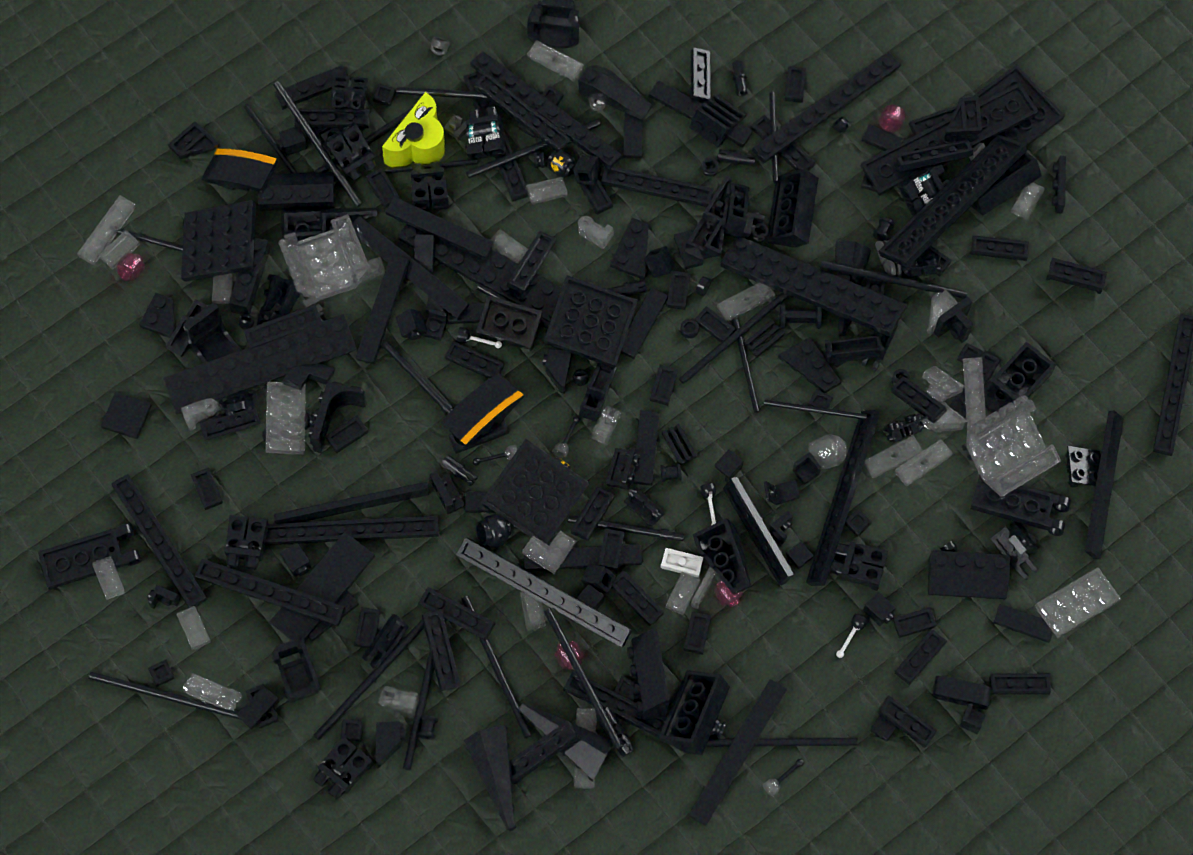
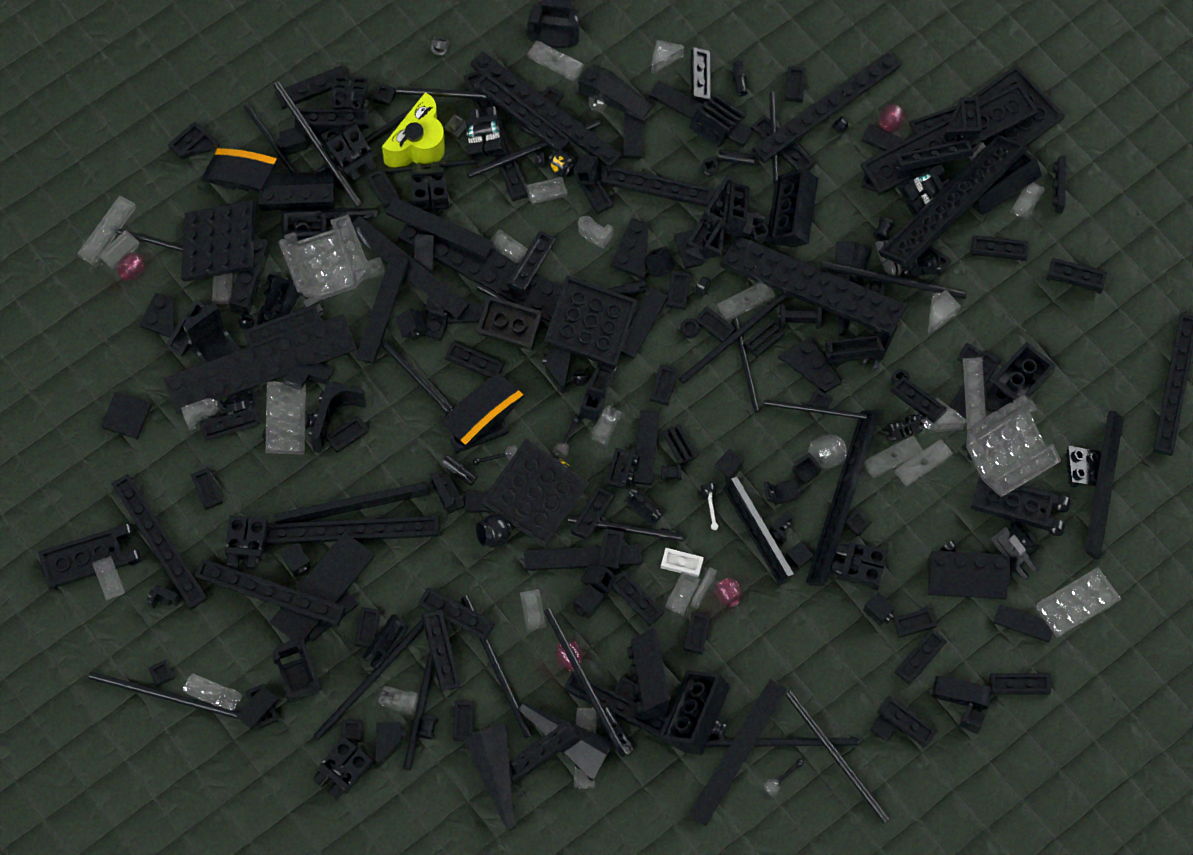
(193, 628): clear plate -> none
(463, 720): none -> black tile
(464, 336): hinge -> none
(544, 592): black plate -> none
(549, 556): clear plate -> none
(665, 54): none -> clear slope
(724, 553): black wedge -> none
(837, 757): none -> black piece
(858, 623): hinge -> none
(942, 384): clear plate -> none
(956, 321): black bracket -> none

